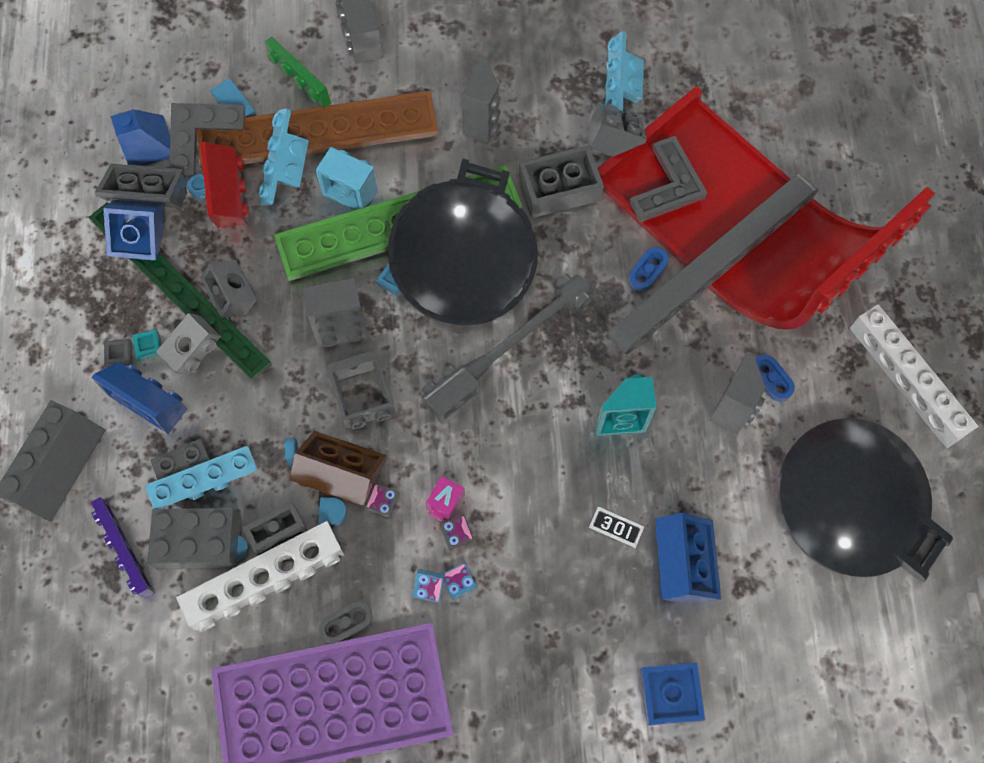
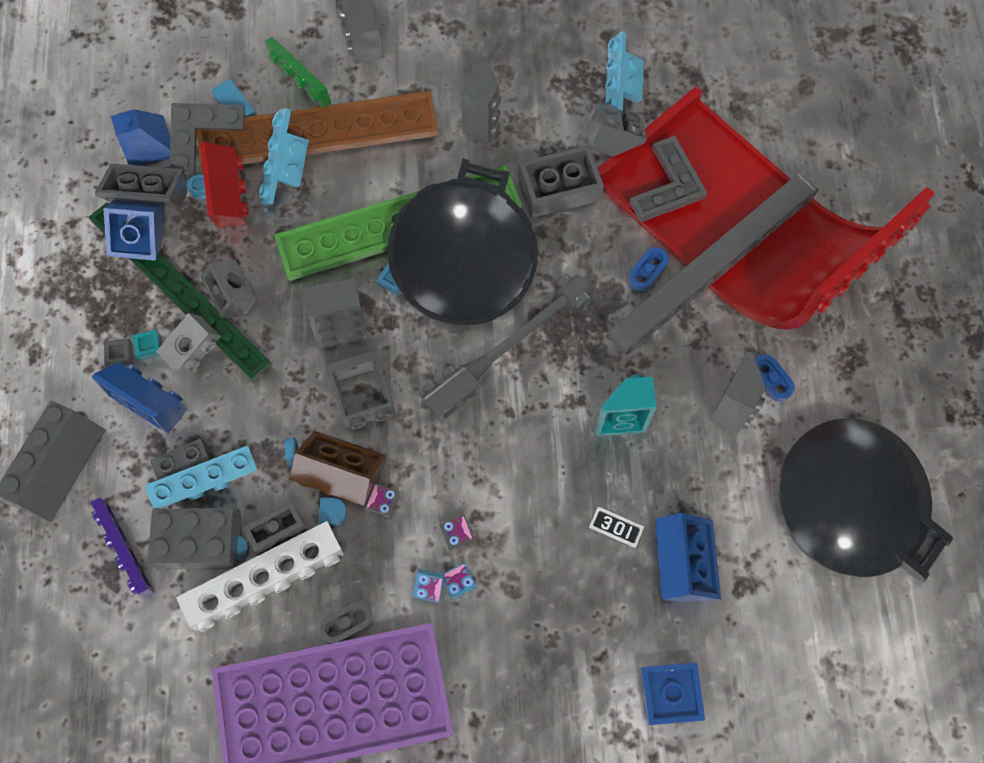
(347, 179): medium azure brick -> none
(444, 499): dark pink brick -> none
(913, 376): white brick -> none

